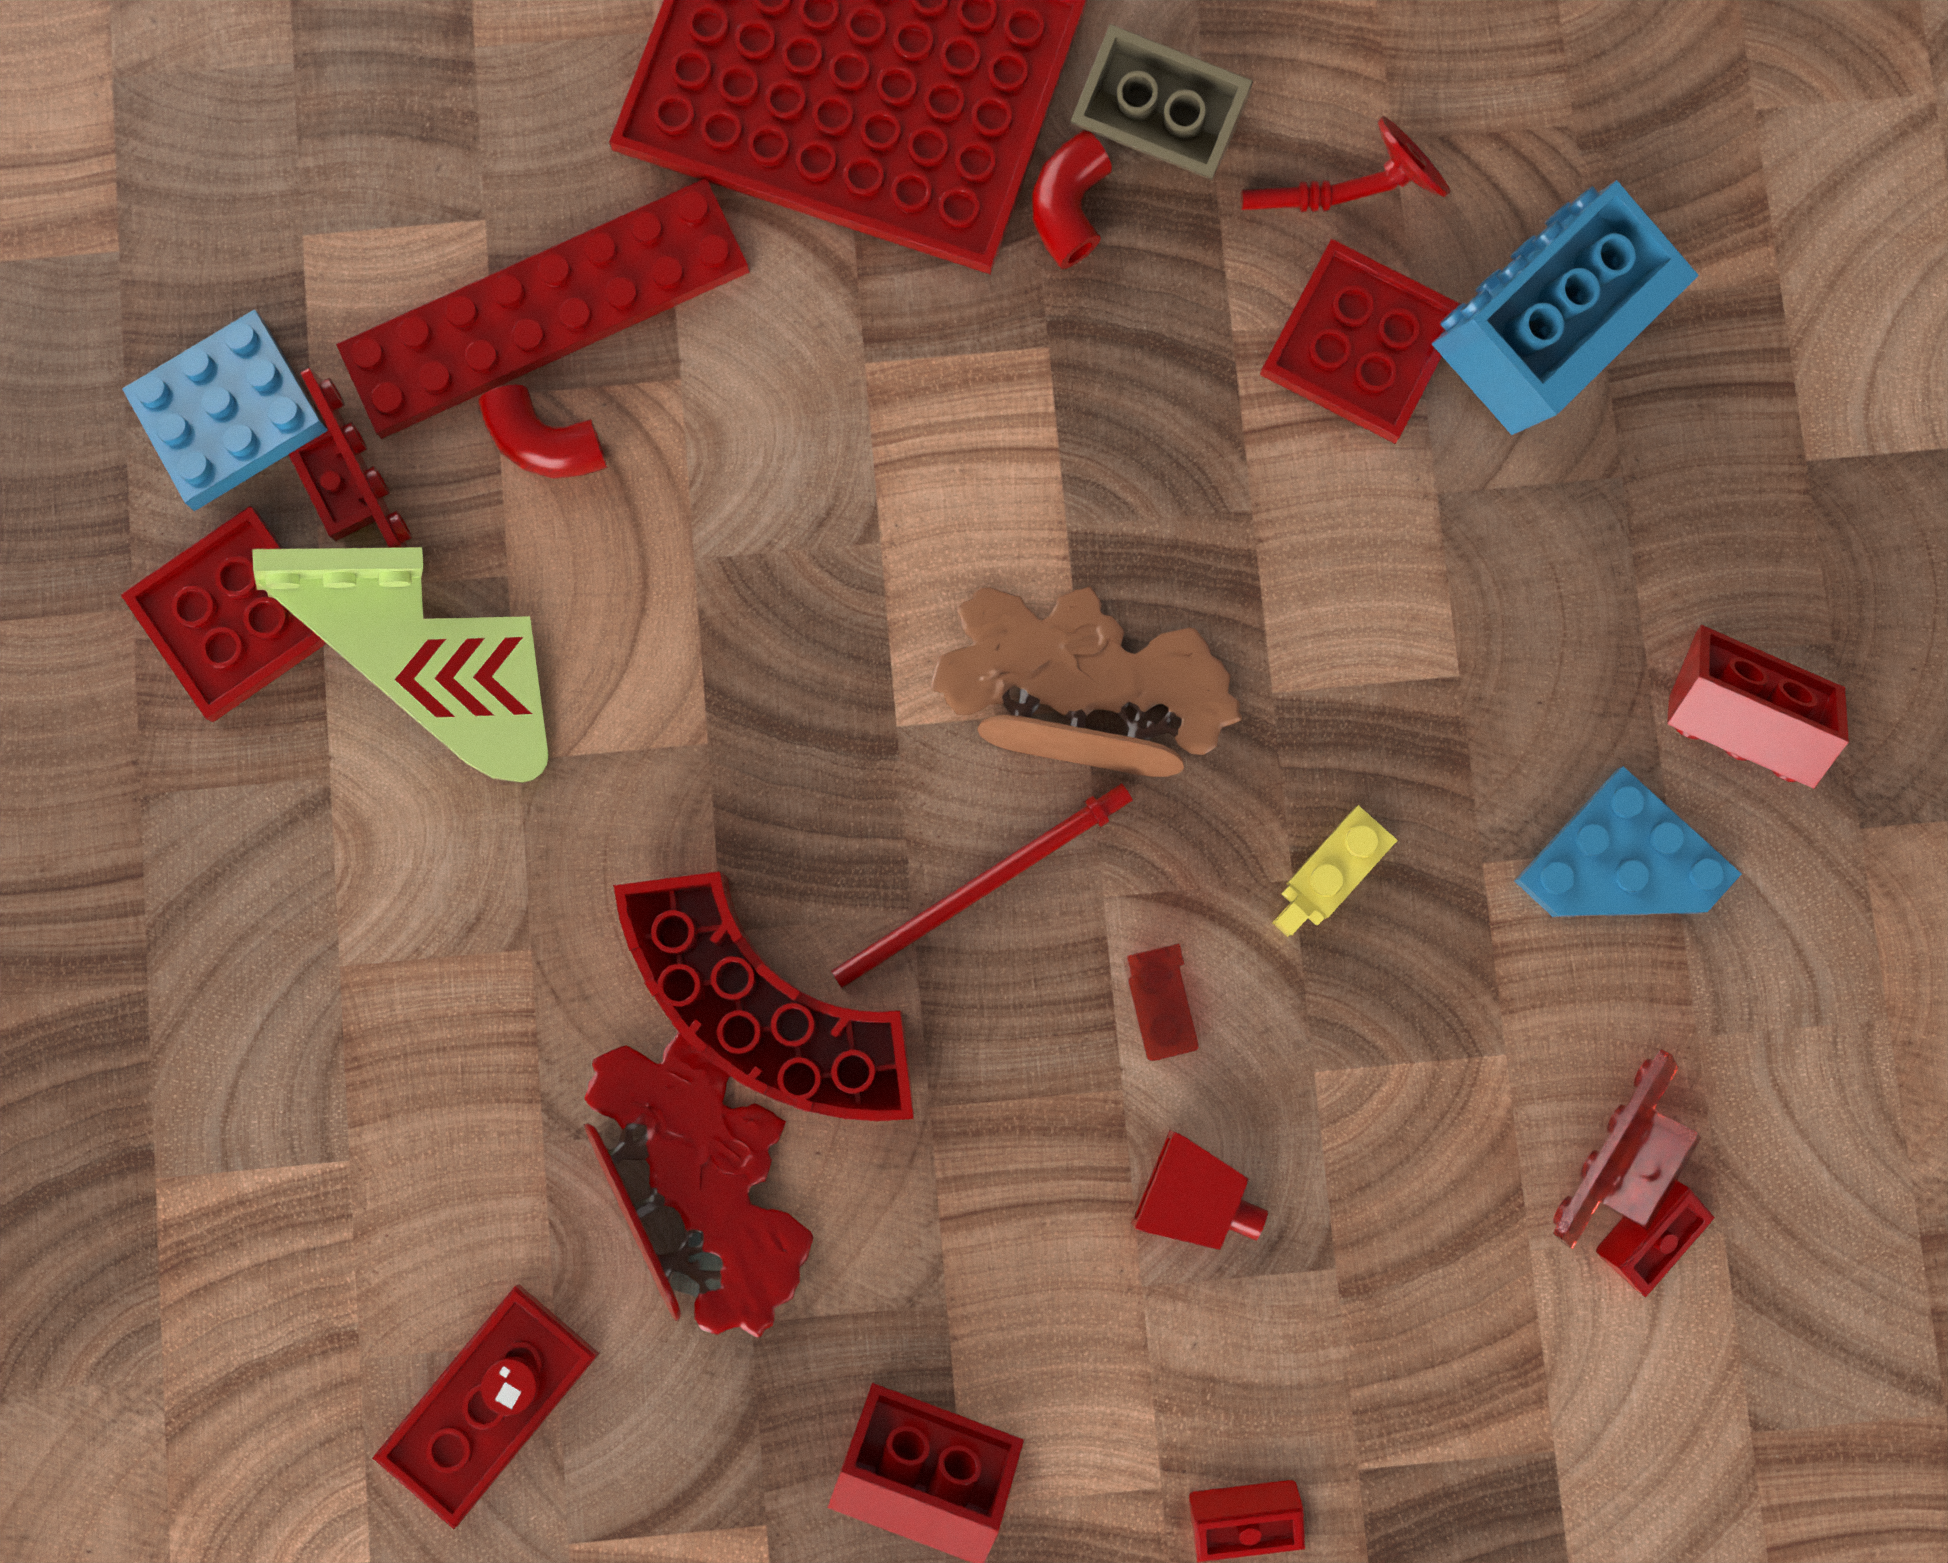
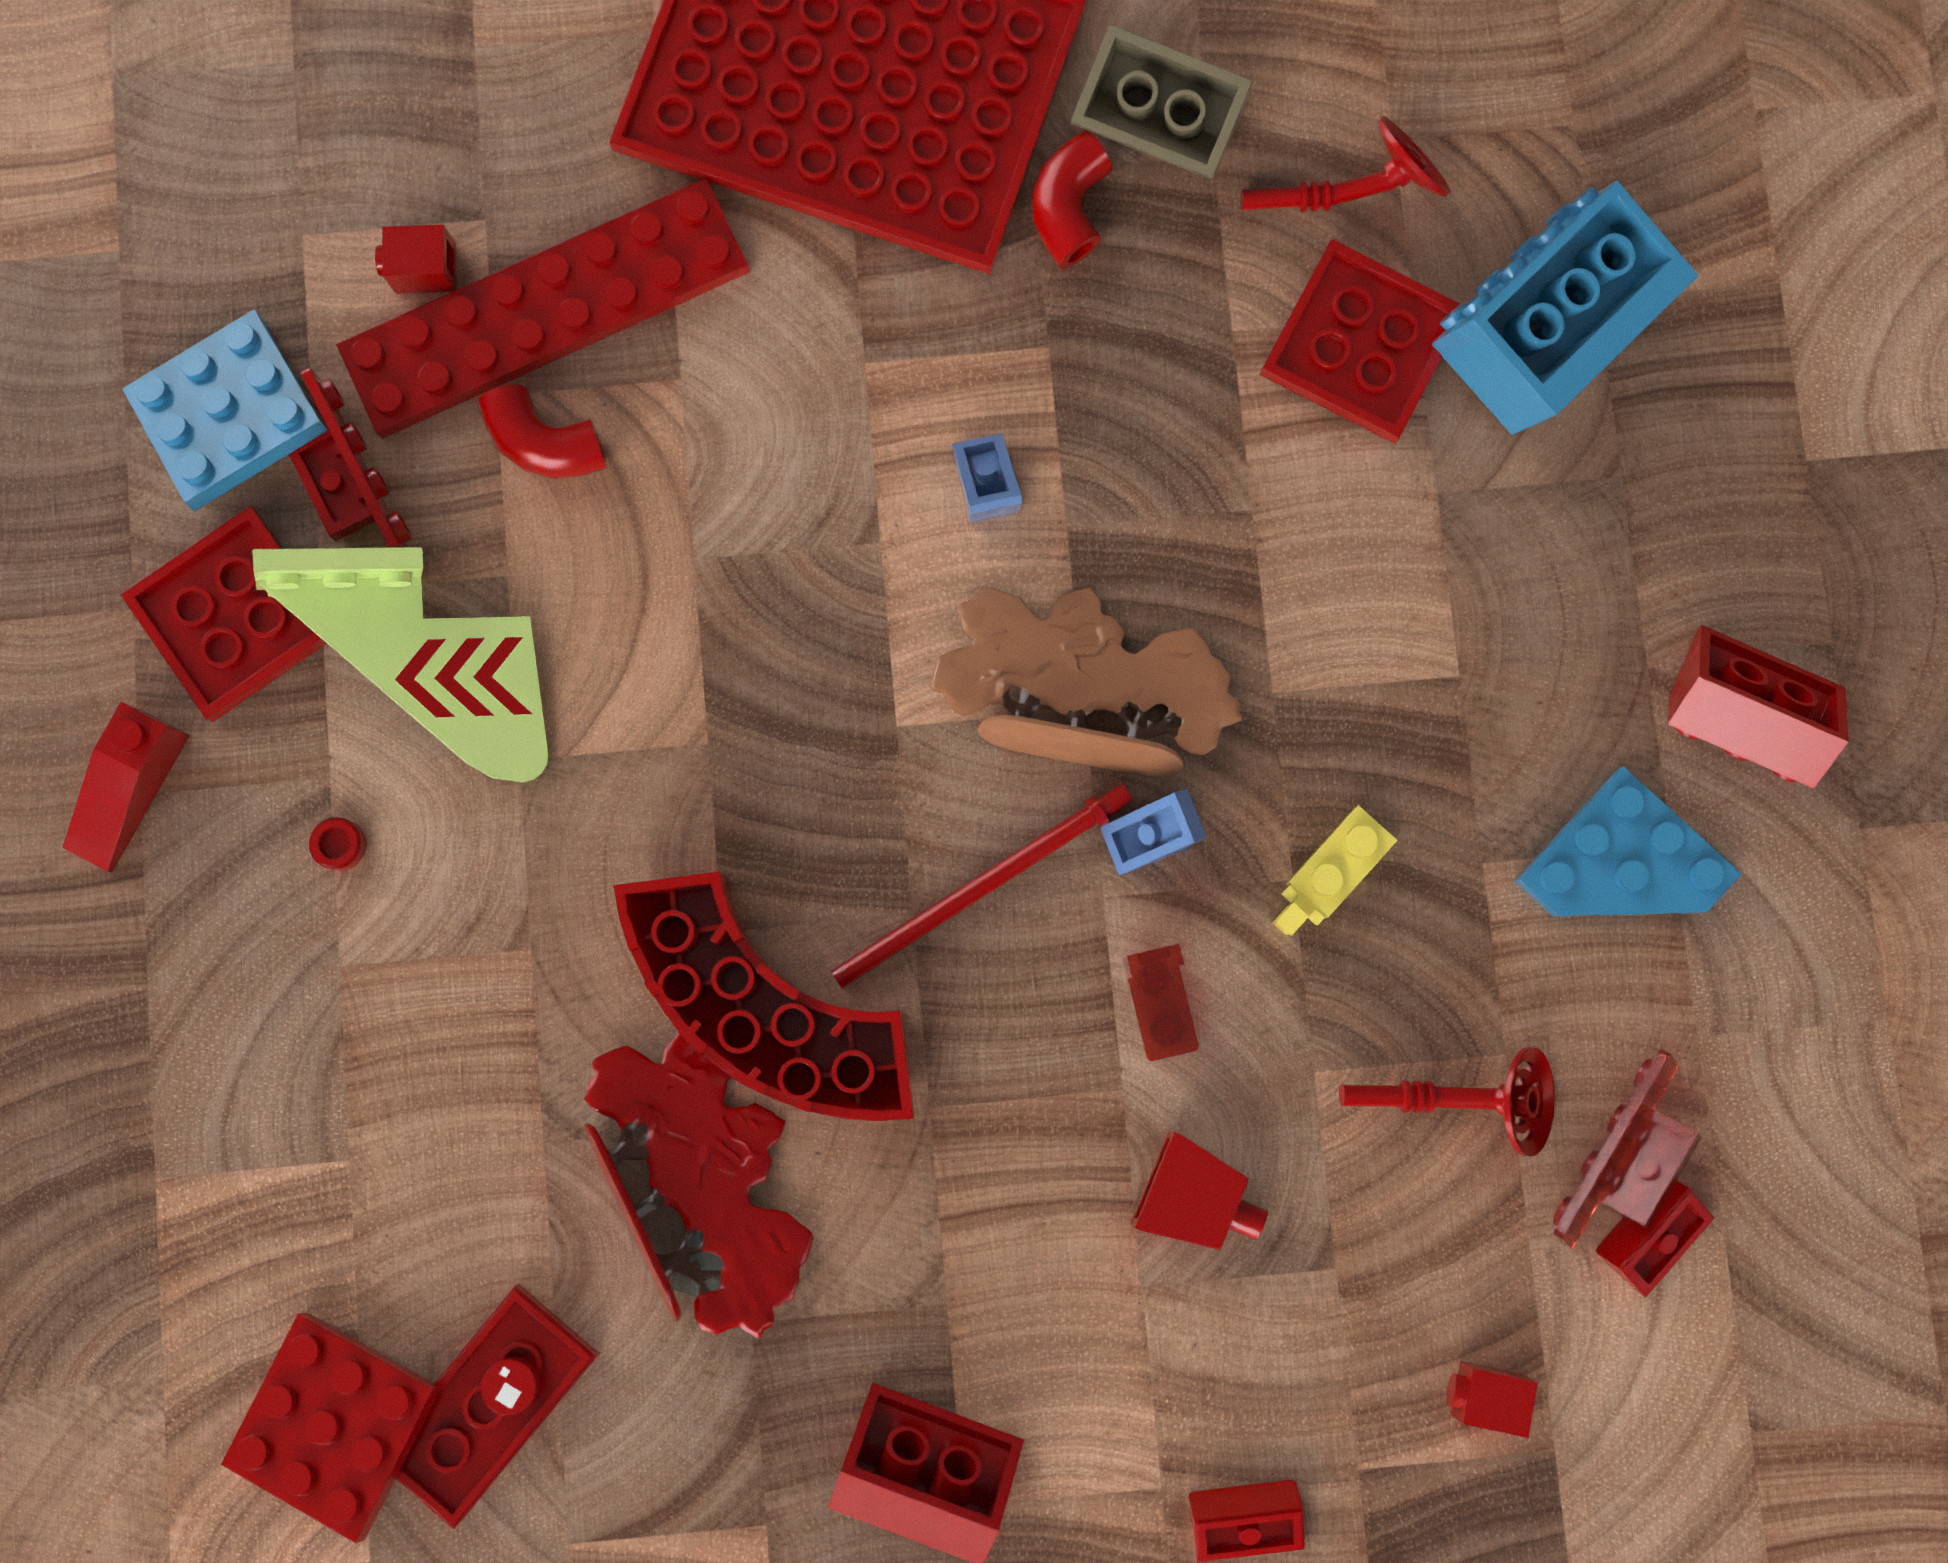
(121, 784): none -> red slope
(331, 1427): none -> red plate
(337, 844): none -> red tile
(417, 259): none -> red brick
(987, 478): none -> medium blue slope
(1153, 832): none -> medium blue slope
(1492, 1399): none -> red brick
(1529, 1103): none -> red dish

